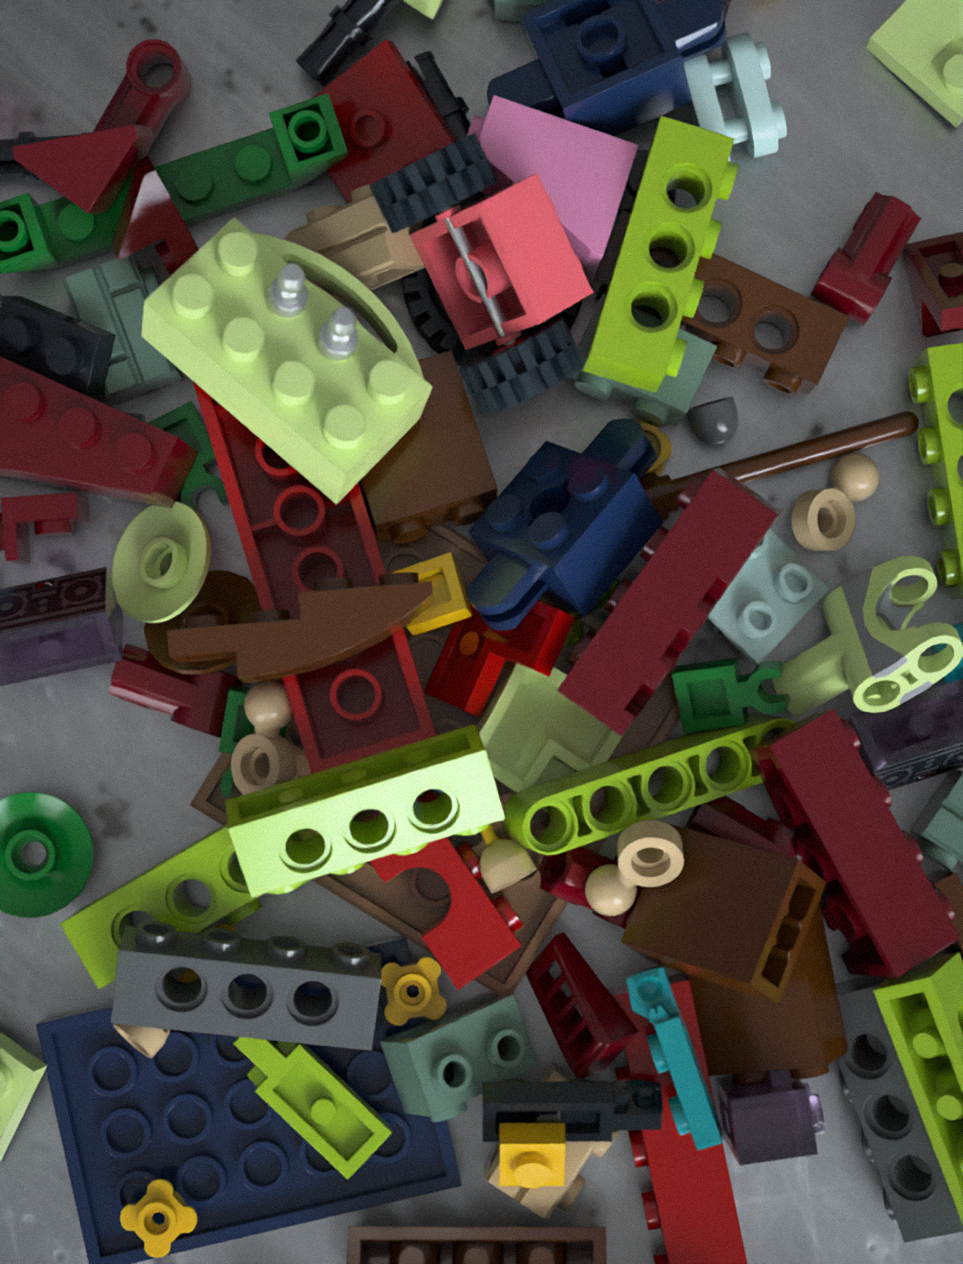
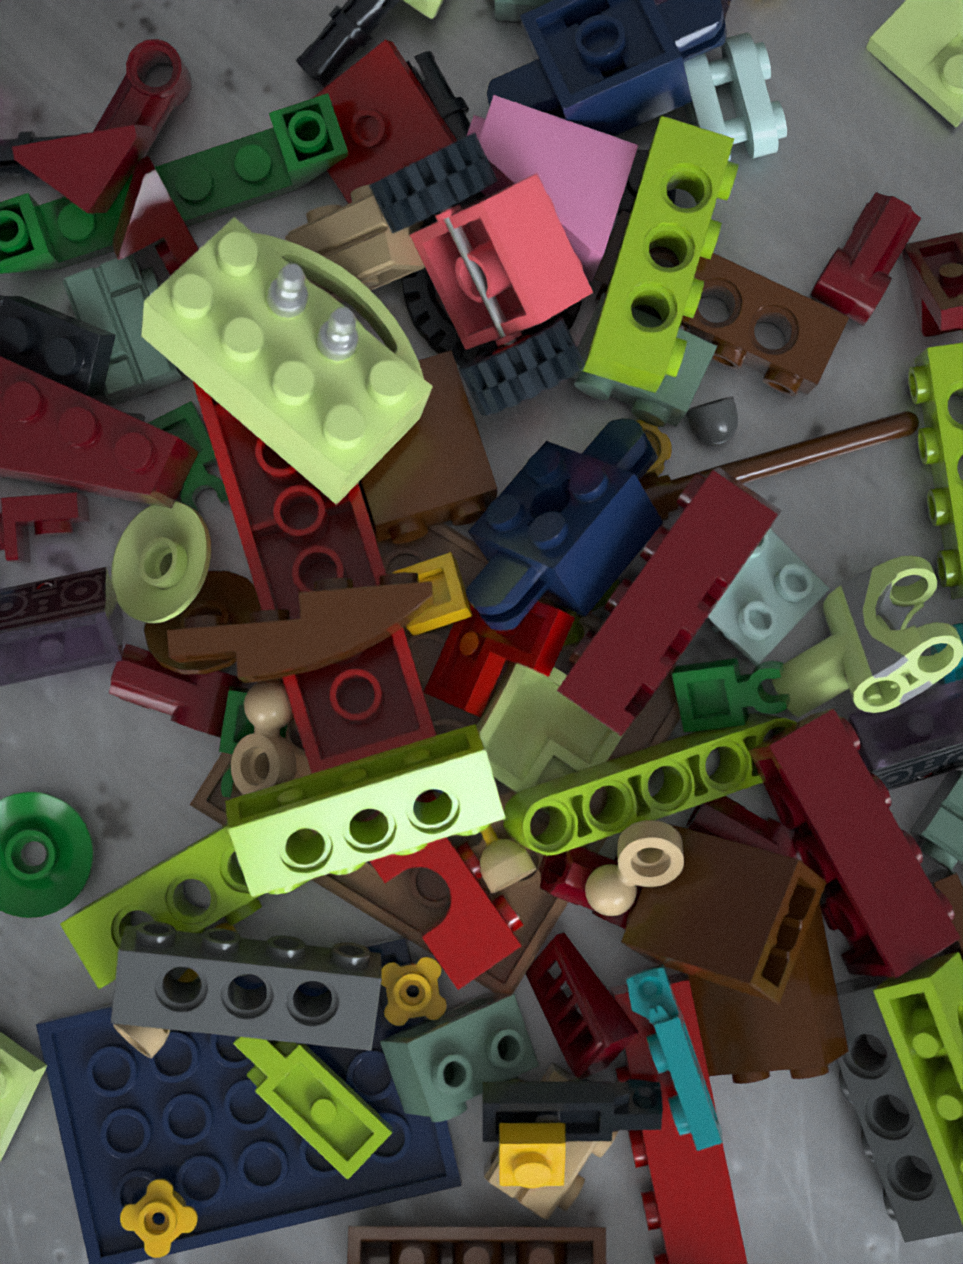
(769, 1118): clear purple brick -> none
(826, 516): tan plate -> none

